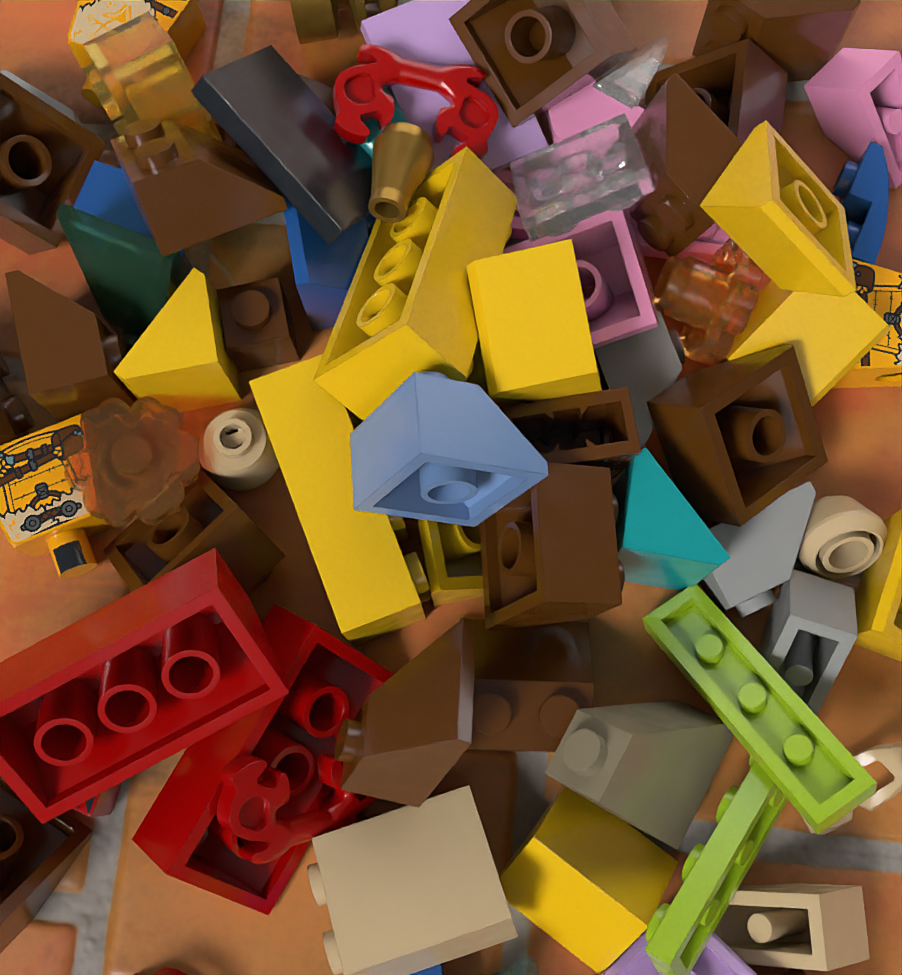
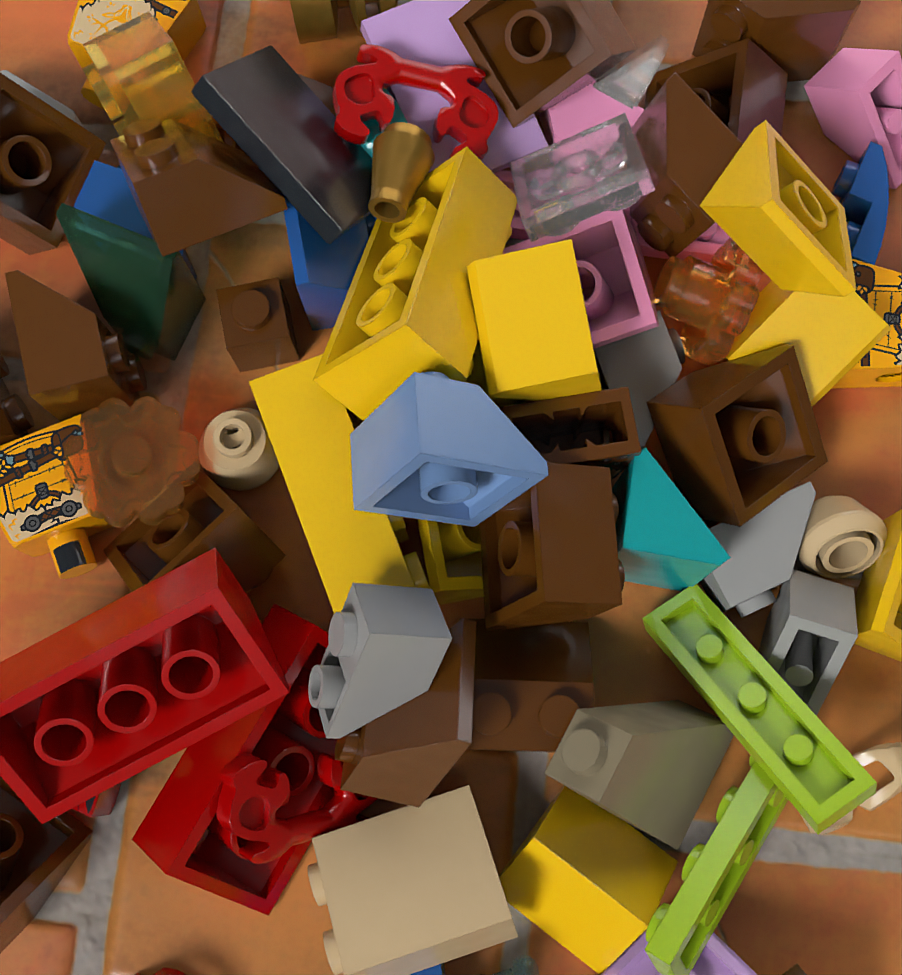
(184, 352): yellow slope -> none
(377, 655): none -> light grey slope
(797, 925): tan slope -> none

